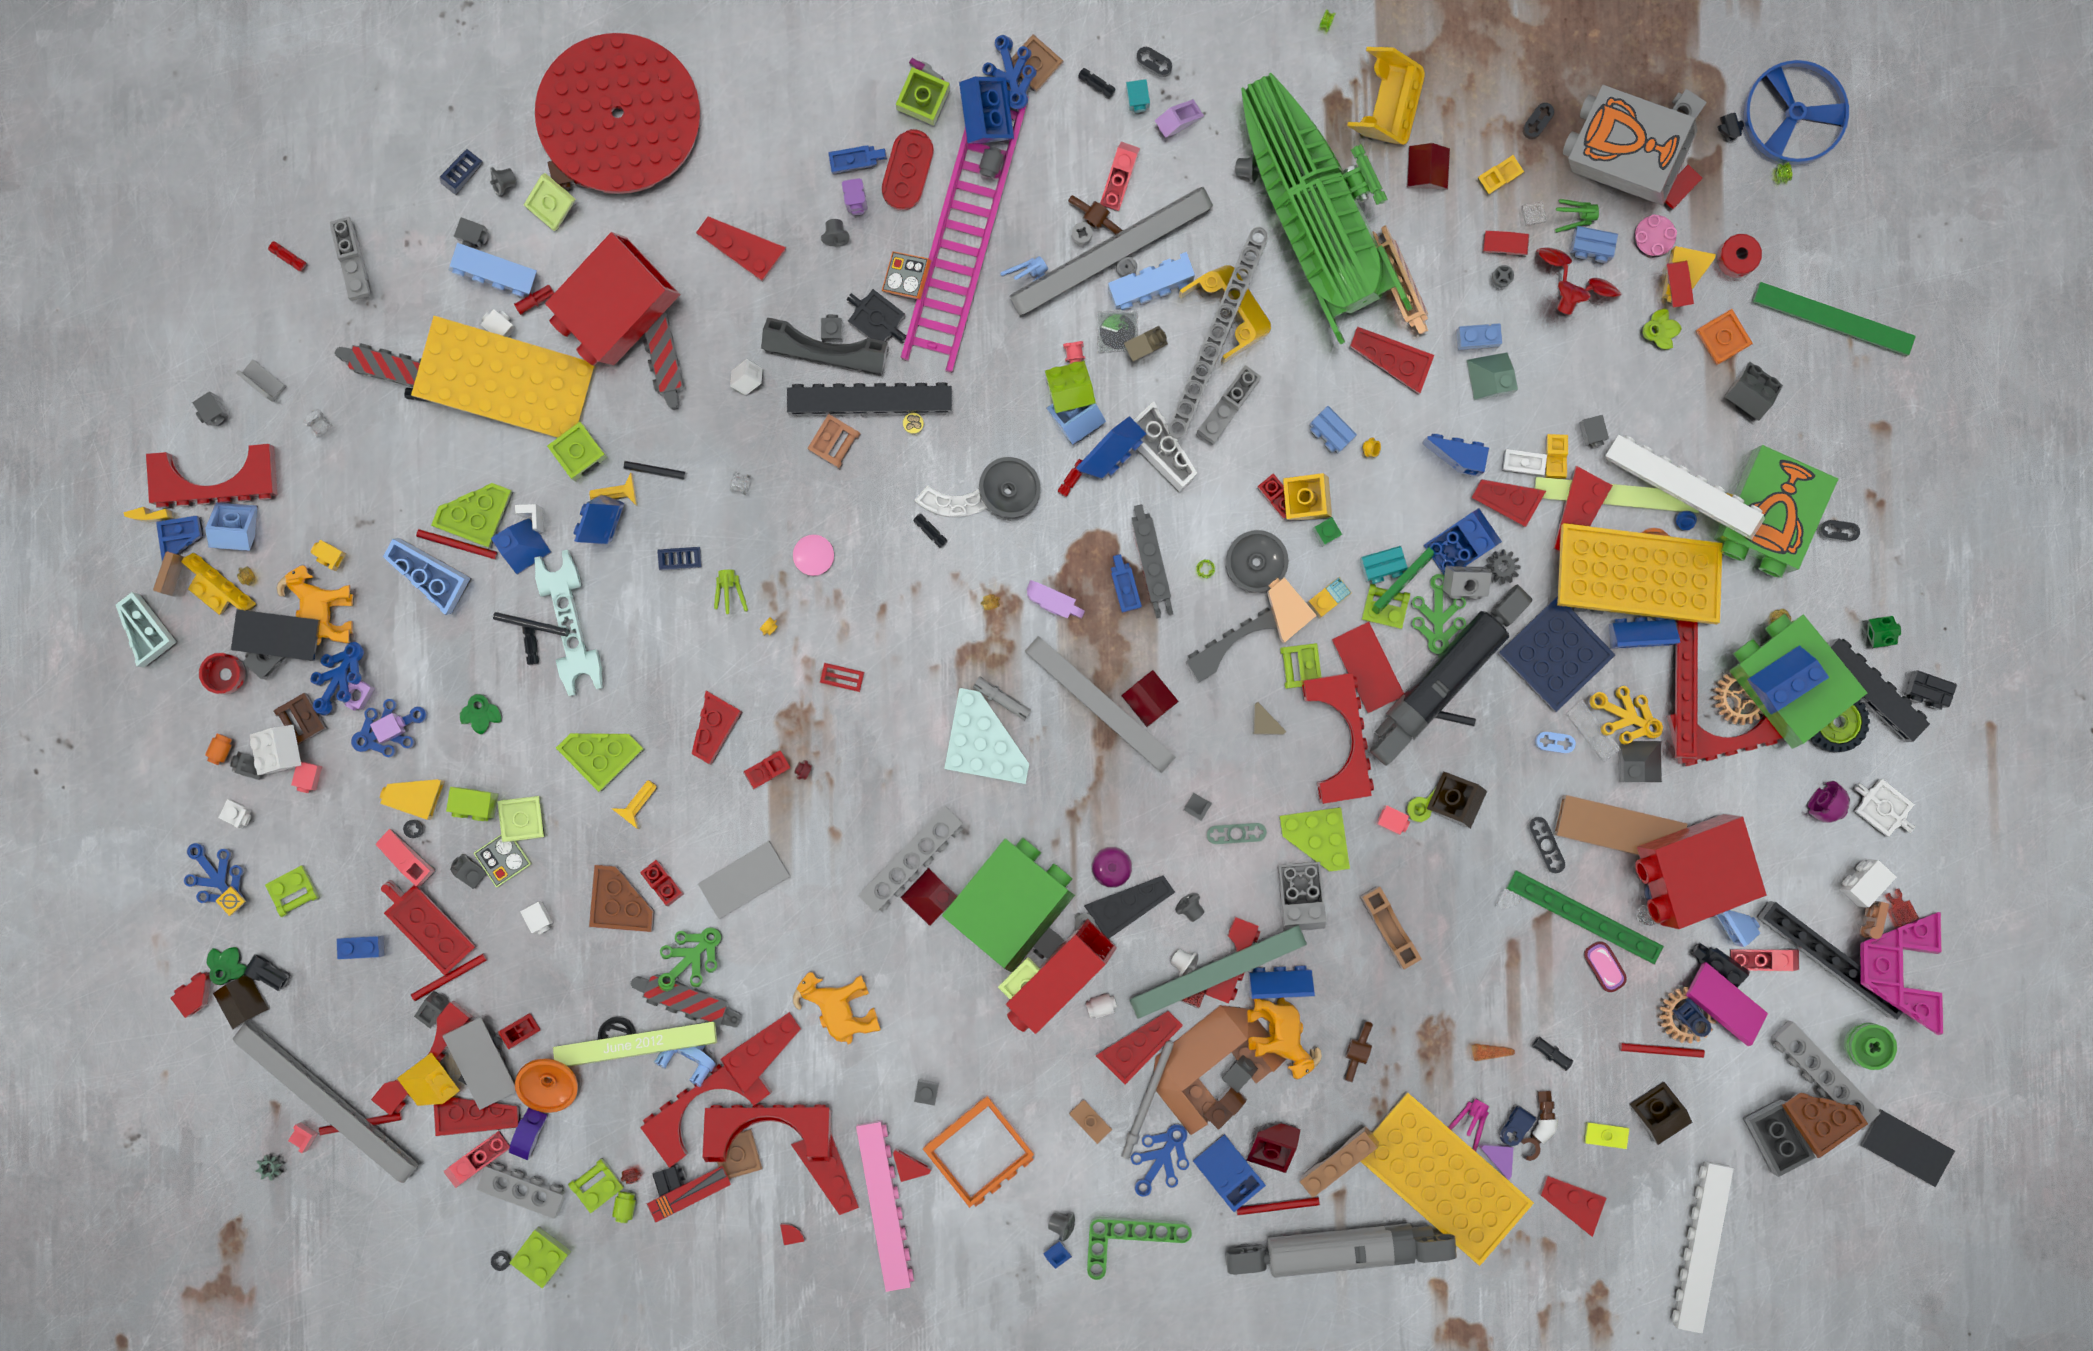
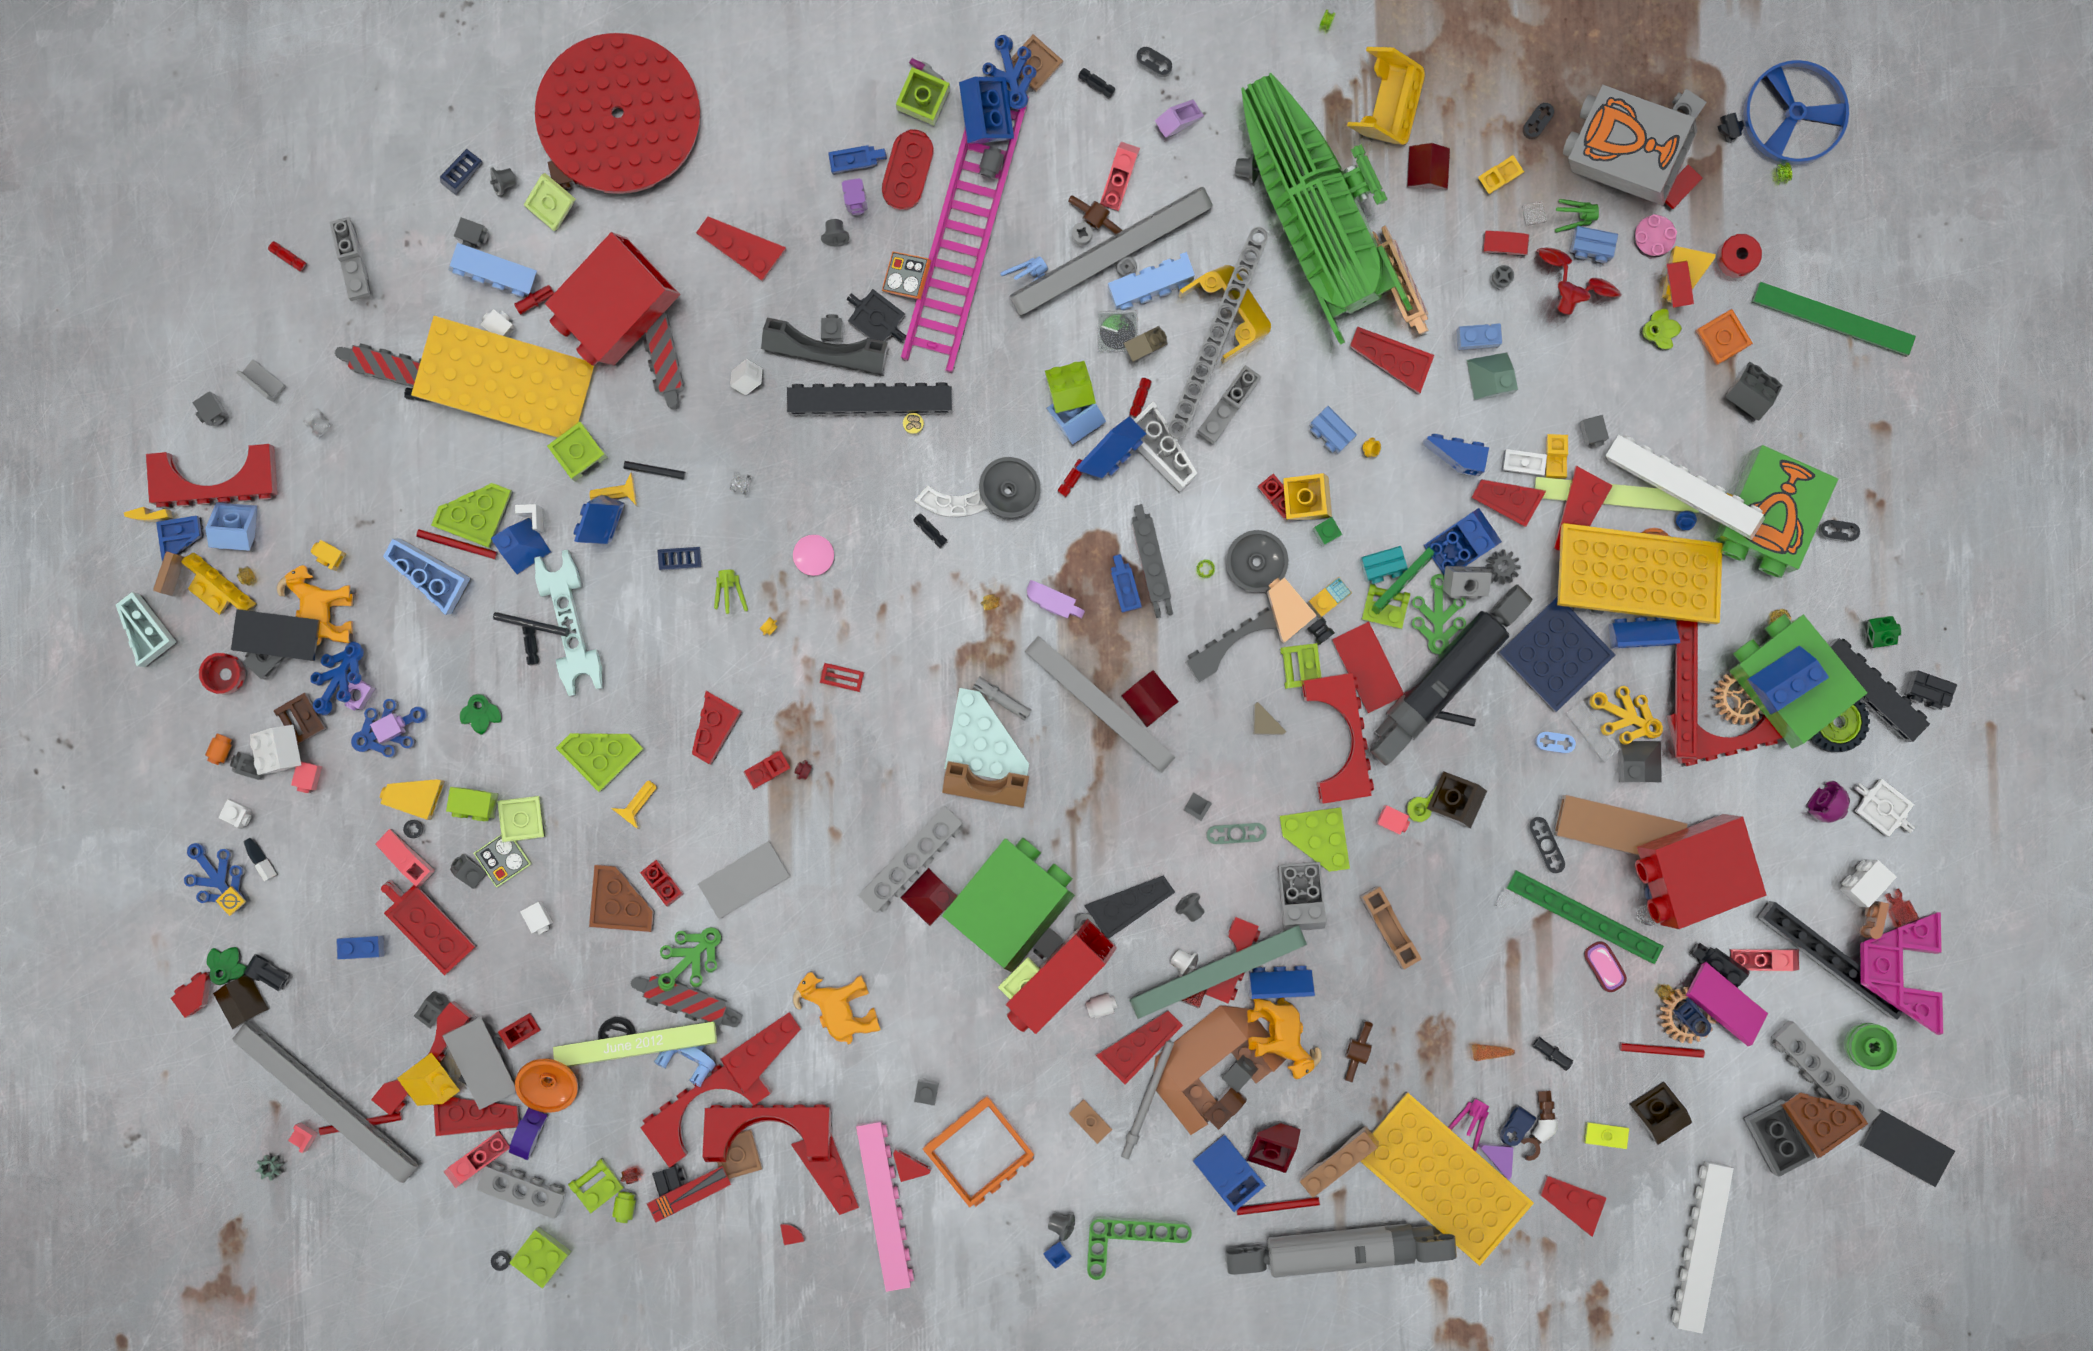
(258, 858): none -> piece
(288, 885): lime plate -> none
(448, 977): red bar -> none
(827, 438): nougat plate -> none
(962, 782): none -> medium nougat arch
(1074, 351): coral brick -> none
(1111, 867): magenta cylinder -> none
(1138, 95): teal brick -> none
(1140, 397): none -> red axle
(1162, 1157): blue plant -> none
(1323, 634): none -> black wheel
(1665, 992): none -> clear yellow plate
(1739, 927): light blue slope -> none

